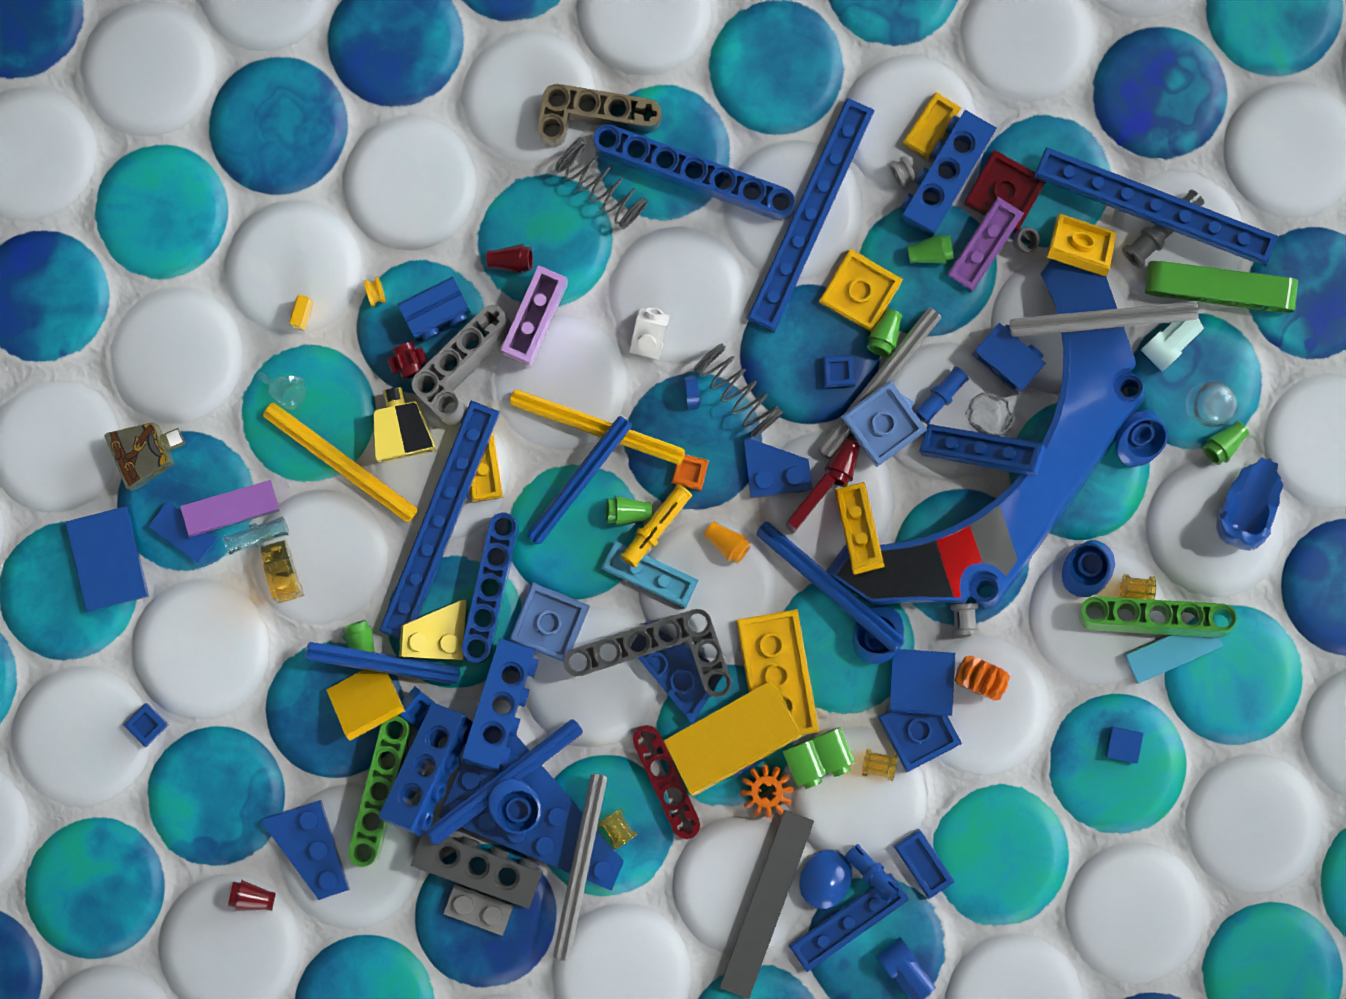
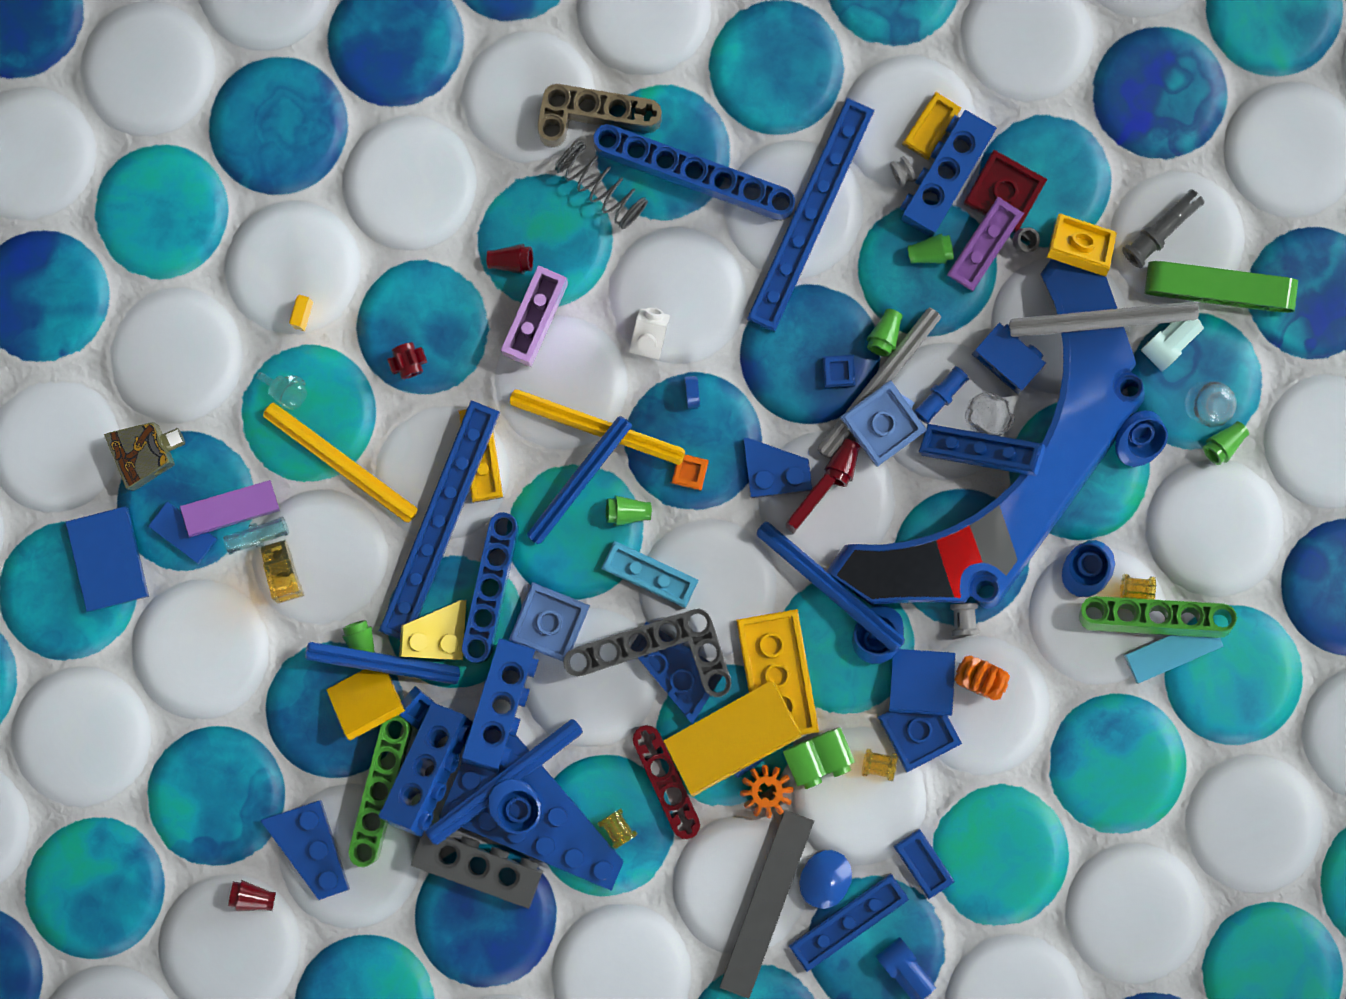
(146, 725): blue tile -> none
(375, 291): yellow bush -> none
(400, 429): torso -> none
(434, 310): blue brick -> none
(466, 360): light grey beam -> none
(478, 909): light grey plate -> none
(580, 867): light grey axle -> none
(635, 552): yellow pin -> none
(728, 542): light orange cone -> none
(775, 412): dark grey piece -> none
(859, 528): yellow tile -> none
(860, 290): yellow tile -> none
(873, 873): blue pin -> none
(1124, 745): blue tile -> none
(1156, 206): blue tile -> none
(1250, 506): blue hair -> none

